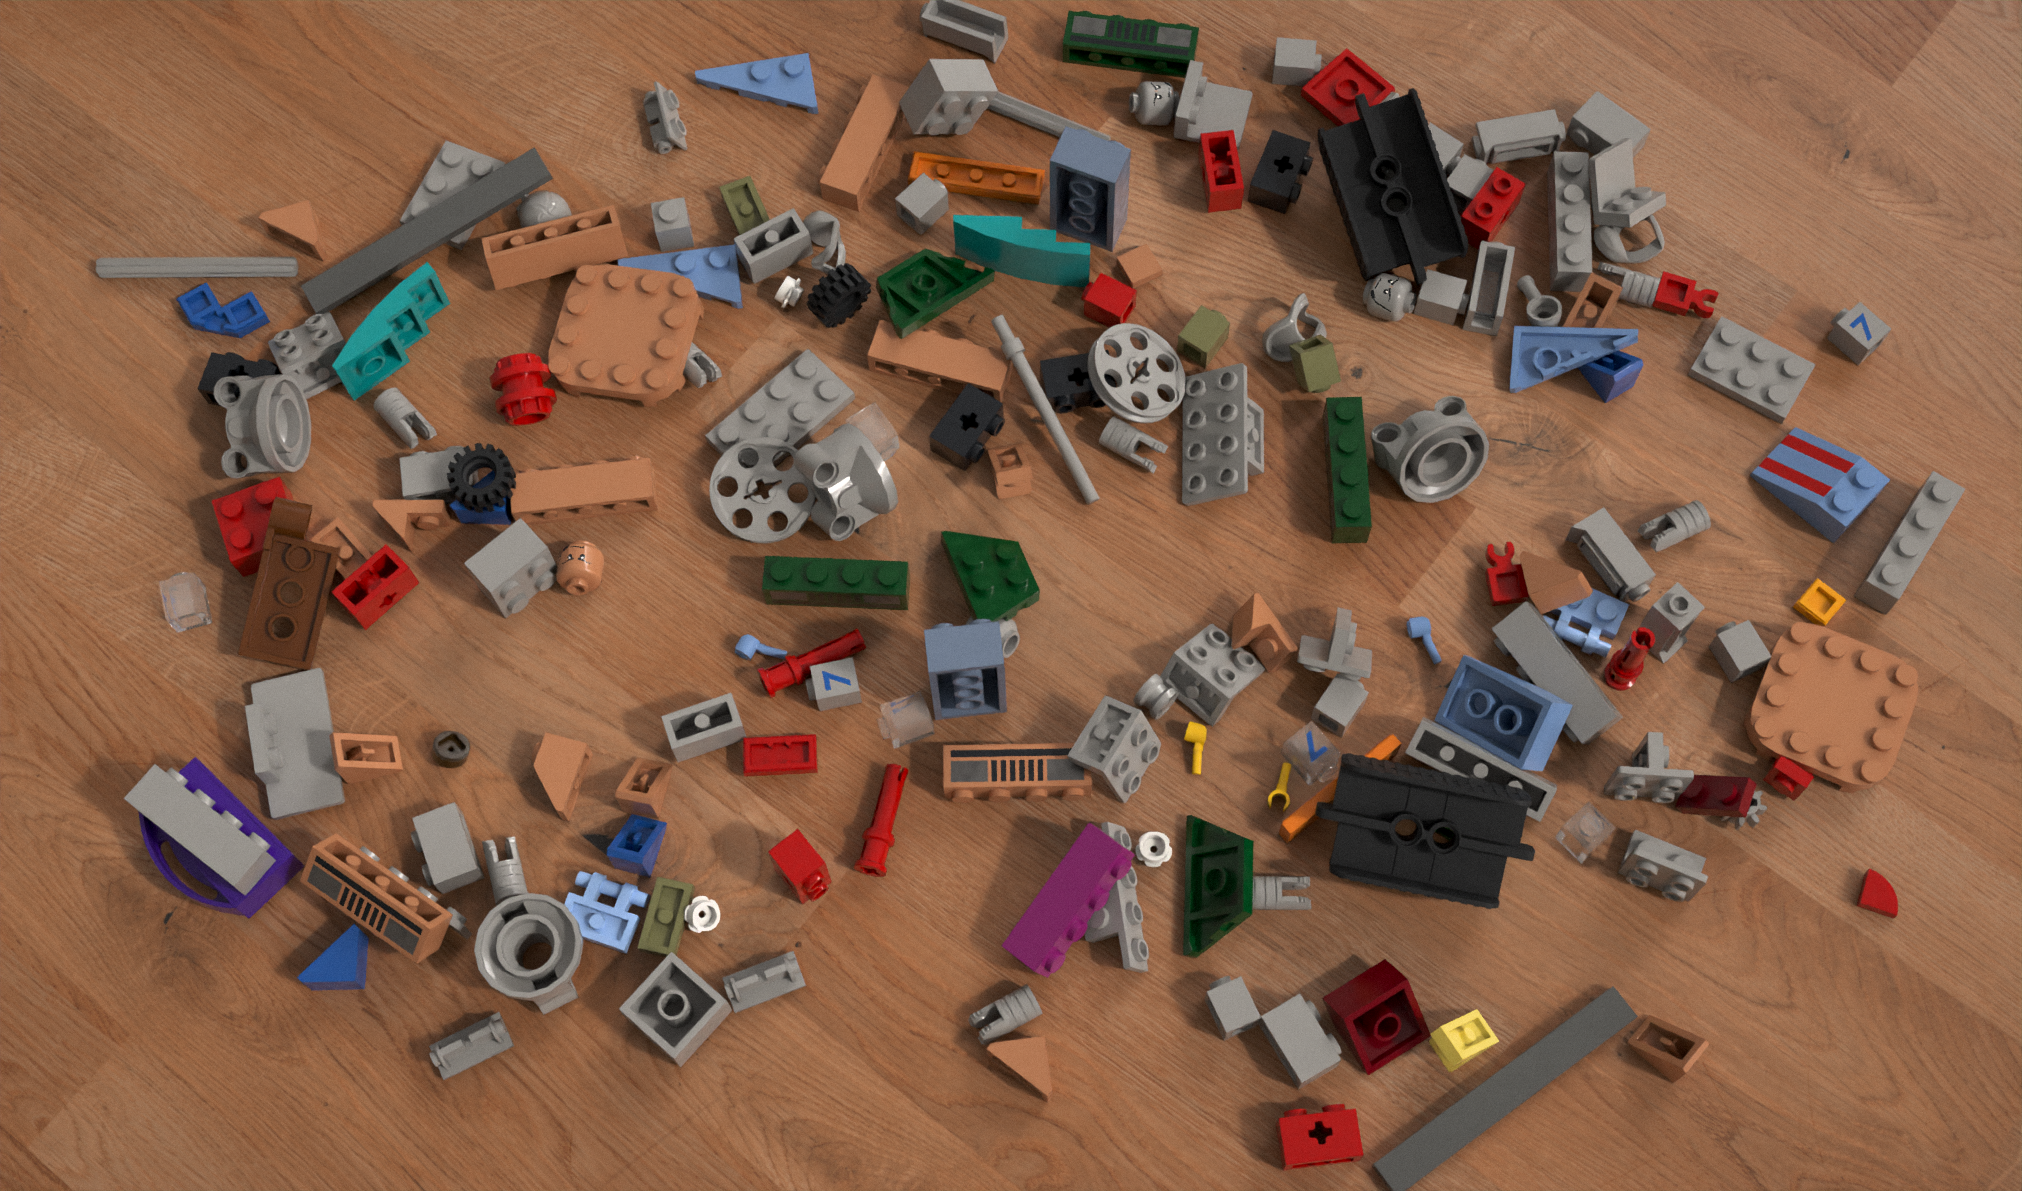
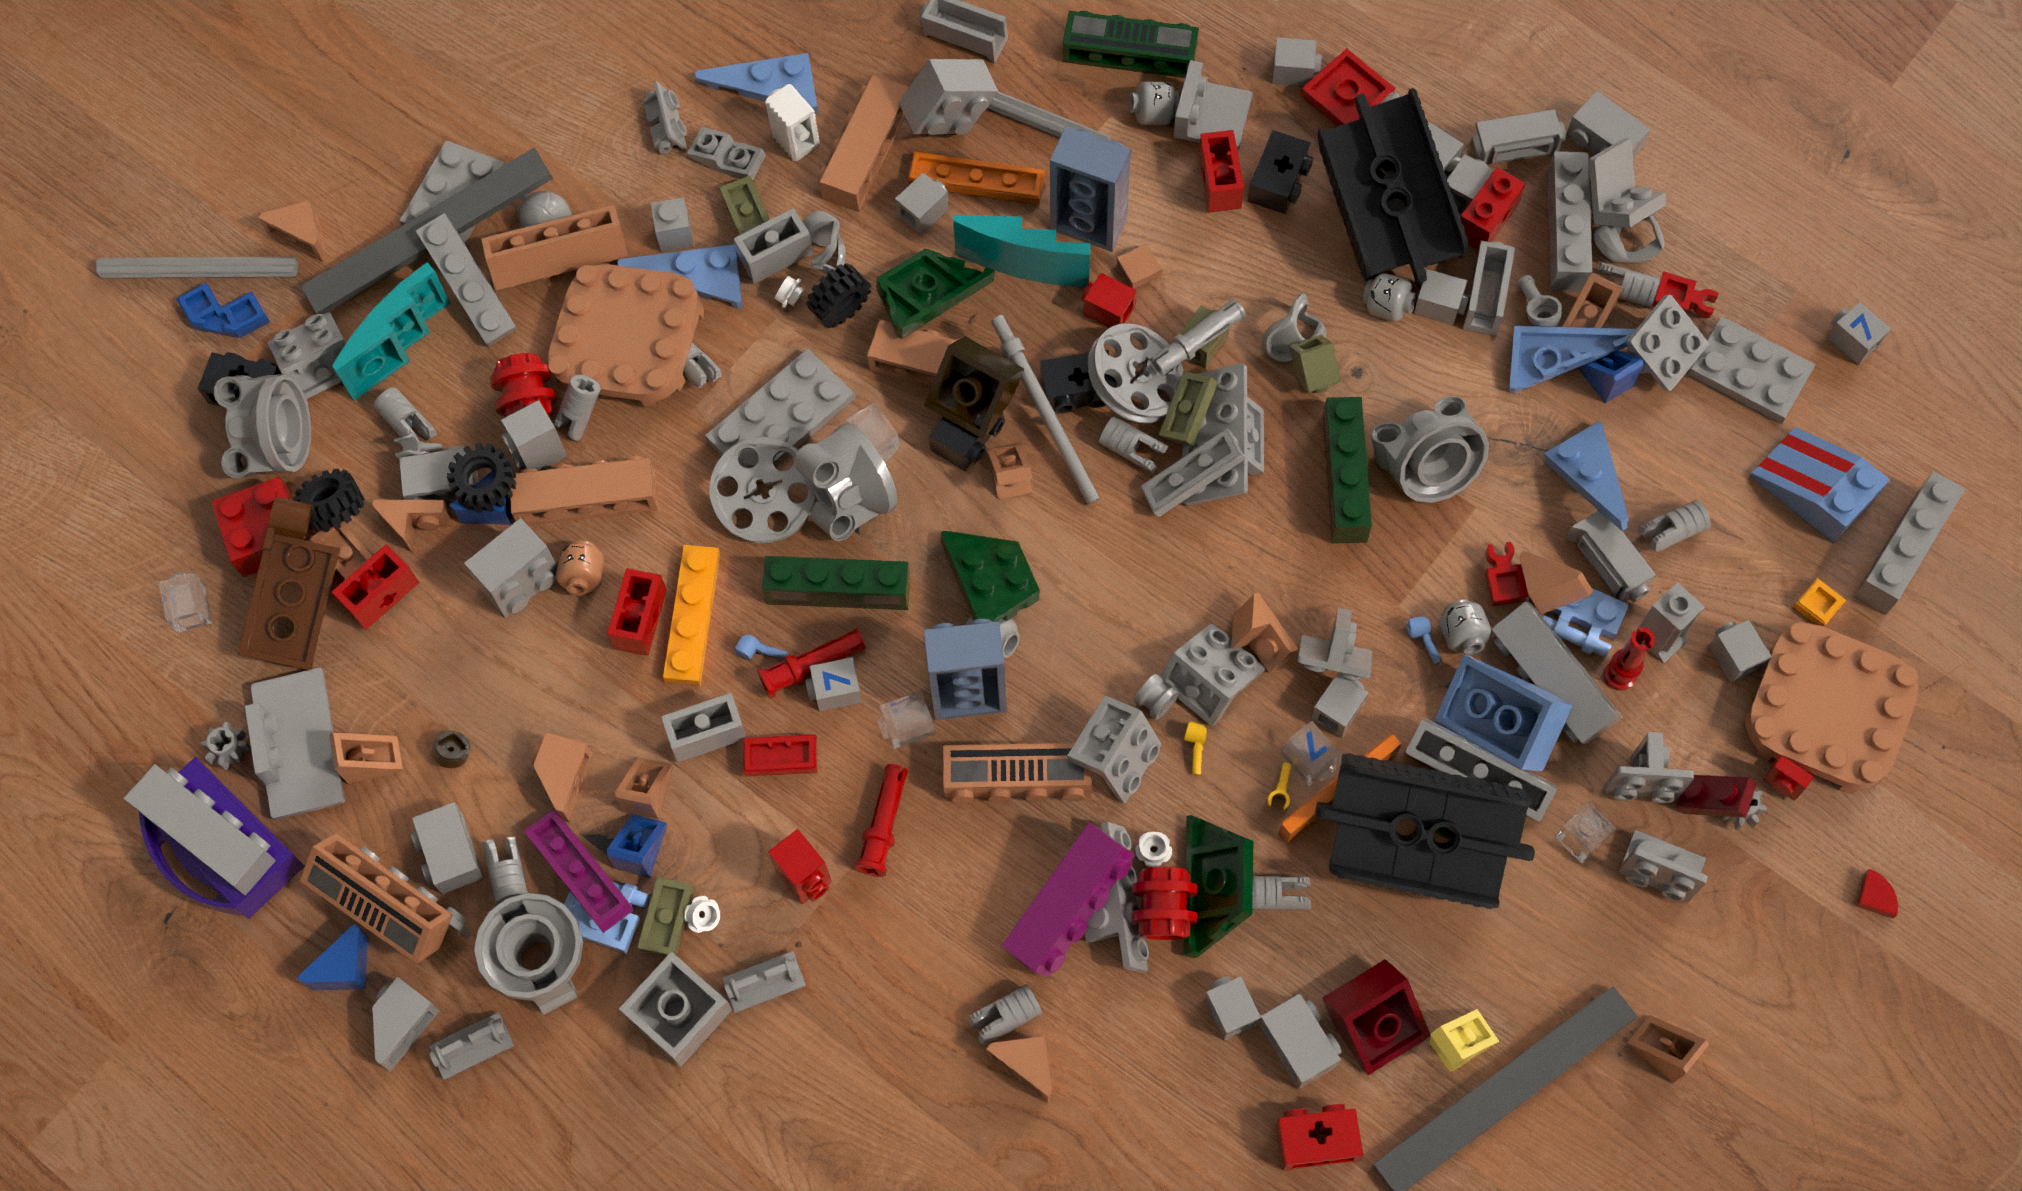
(219, 739): none -> light grey gear
(333, 499): none -> black tyre
(399, 1021): none -> light grey slope
(412, 446): none -> light grey hand
(466, 279): none -> light grey plate
(532, 438): none -> light grey brick
(578, 405): none -> light grey hinge
(578, 871): none -> magenta plate
(637, 611): none -> red brick
(691, 615): none -> light orange plate
(724, 155): none -> light grey slope
(792, 122): none -> white brick
(973, 386): none -> dark brown slope
(1164, 903): none -> red piece
(1188, 408): none -> olive plate
(1193, 472): none -> light grey tile
(1206, 331): none -> light grey pin
(1465, 627): none -> light grey head
(1589, 468): none -> medium blue wing
(1667, 343): none -> light grey bracket

